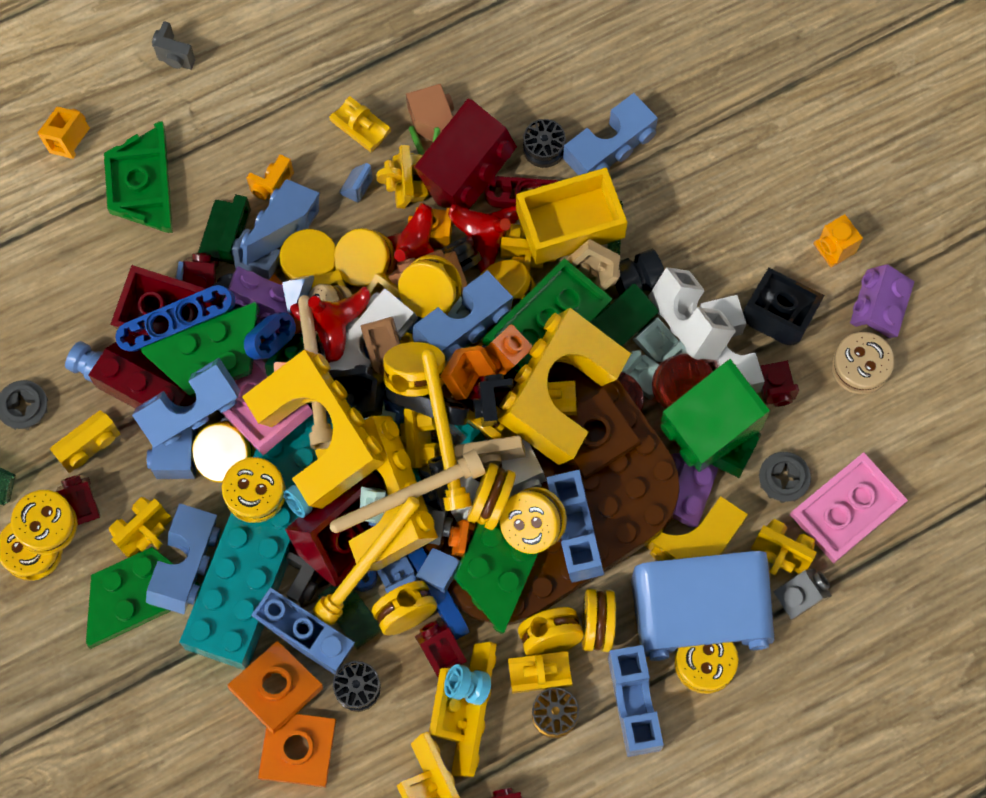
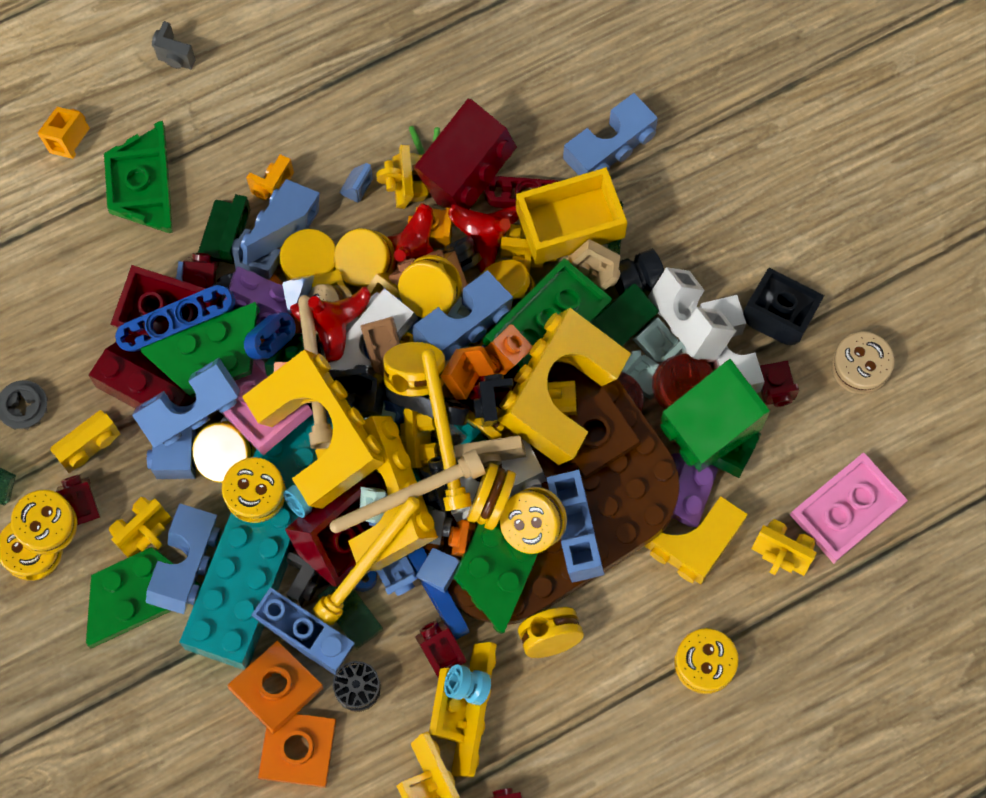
(82, 359): medium blue wheel -> none
(360, 124): yellow hips -> none
(404, 608): yellow head -> none
(429, 109): nougat slope -> none
(539, 672): yellow hips -> none
(544, 144): black wheel -> none
(555, 712): wheel -> none
(599, 620): yellow head -> none
(633, 700): medium blue arch -> none
(703, 602): medium blue windscreen -> none
(795, 468): dark grey gear -> none
(803, 592): dark grey bracket -> none
(838, 241): light orange brick -> none
(882, 300): medium lavender bracket -> none

